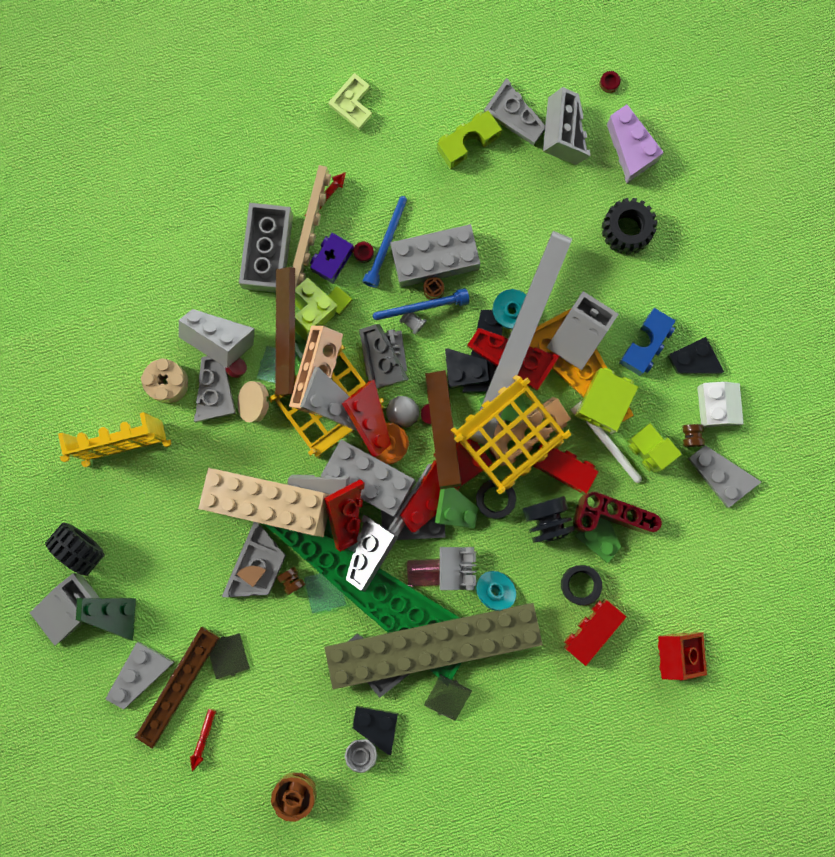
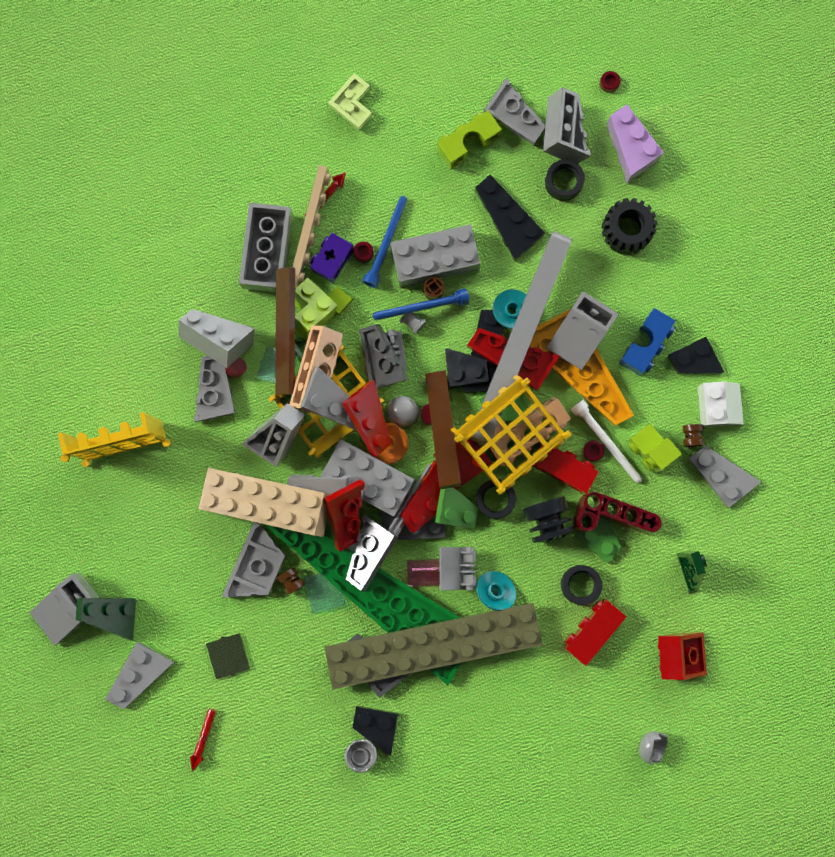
(74, 549): black tyre -> none
(153, 382): tan brick -> none
(177, 687): reddish brown tile -> none
(251, 574): medium nougat tile -> none
(252, 401): tan tile -> none
(276, 435): none -> light grey wedge
(293, 796): dark orange brick -> none
(447, 697): clear smoke piece -> none
(513, 223): none -> black wing
(568, 165): none -> black tyre
(593, 450): none -> dark red tile
(607, 400): lime brick -> none
(652, 747): none -> light grey hair
(693, 569): none -> dark green wing

